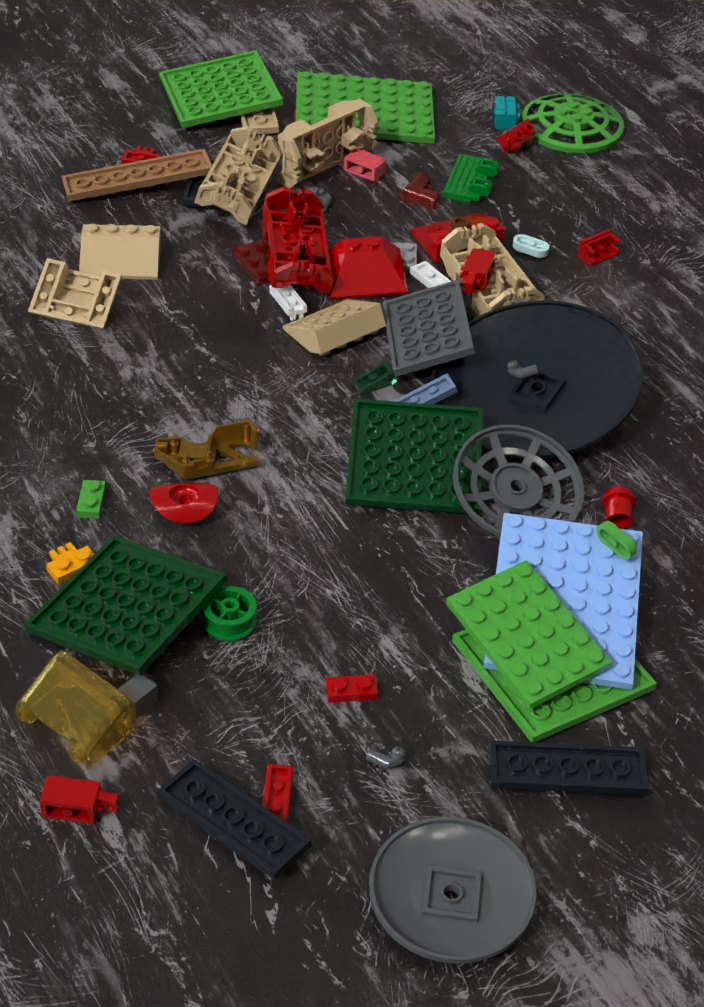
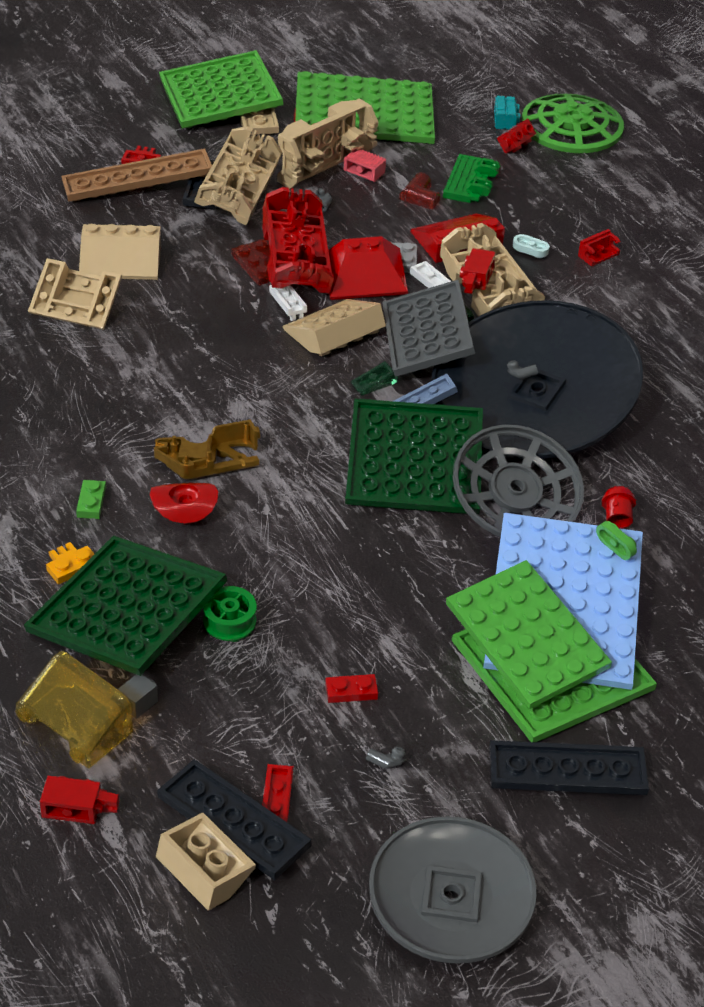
(204, 860): none -> tan slope
(460, 222): reddish brown tile -> none

